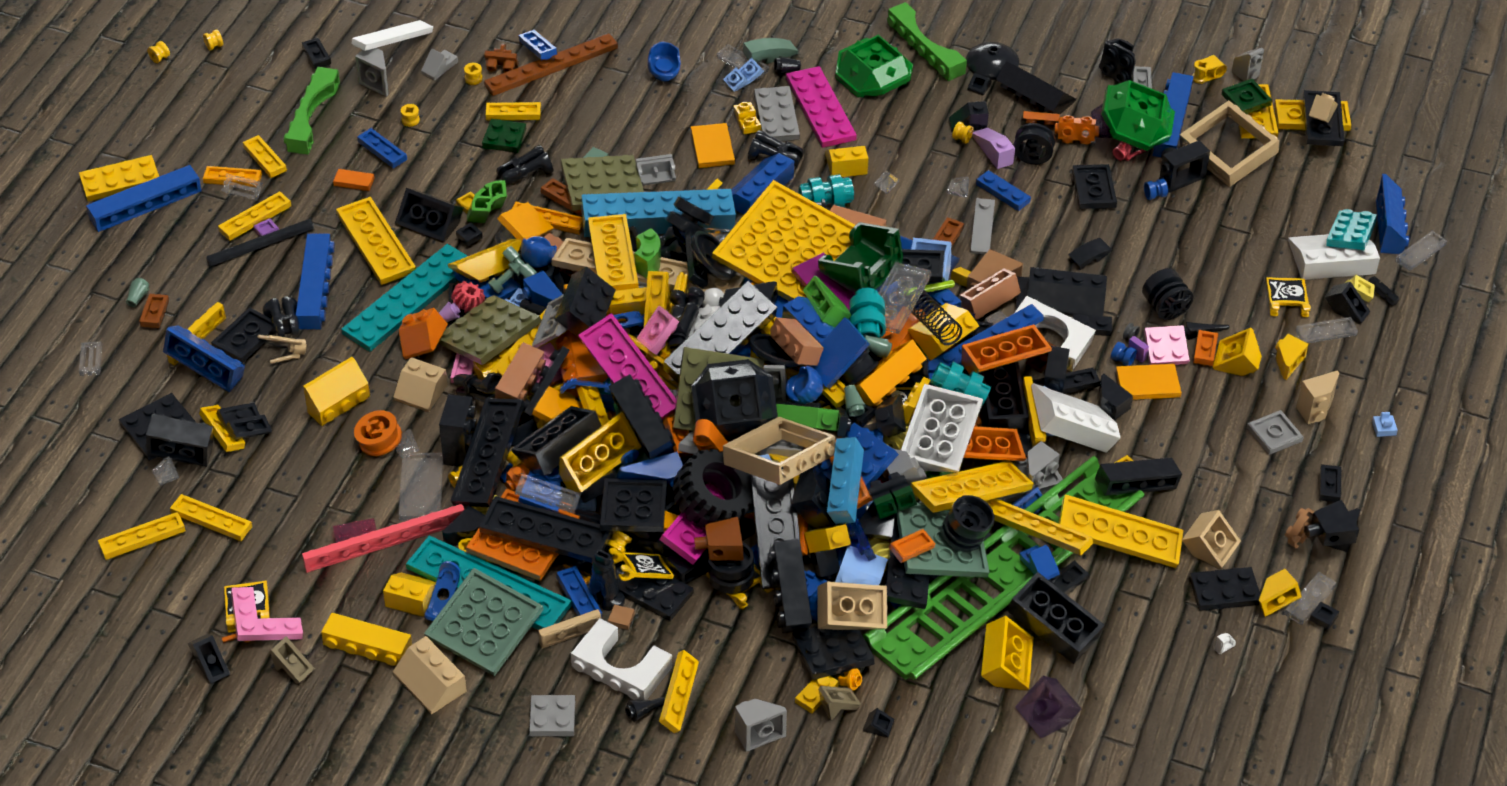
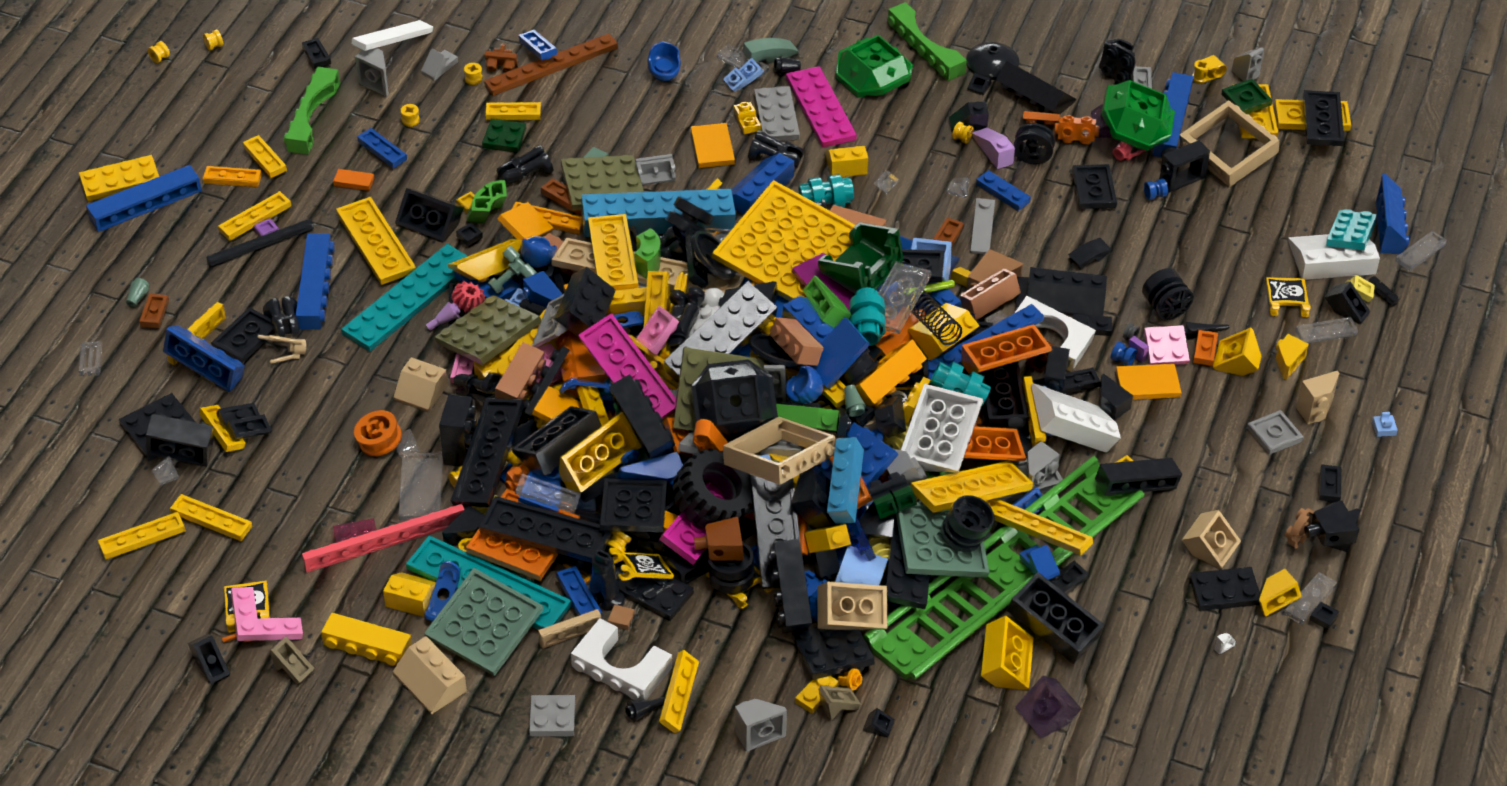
(227, 183): clear tile -> none
(336, 391): yellow slope -> none
(421, 332): orange slope -> none
(879, 346): sand green cone -> none
(912, 545): orange tile -> none
(1123, 531): yellow plate -> none
(1323, 107): tan slope -> none

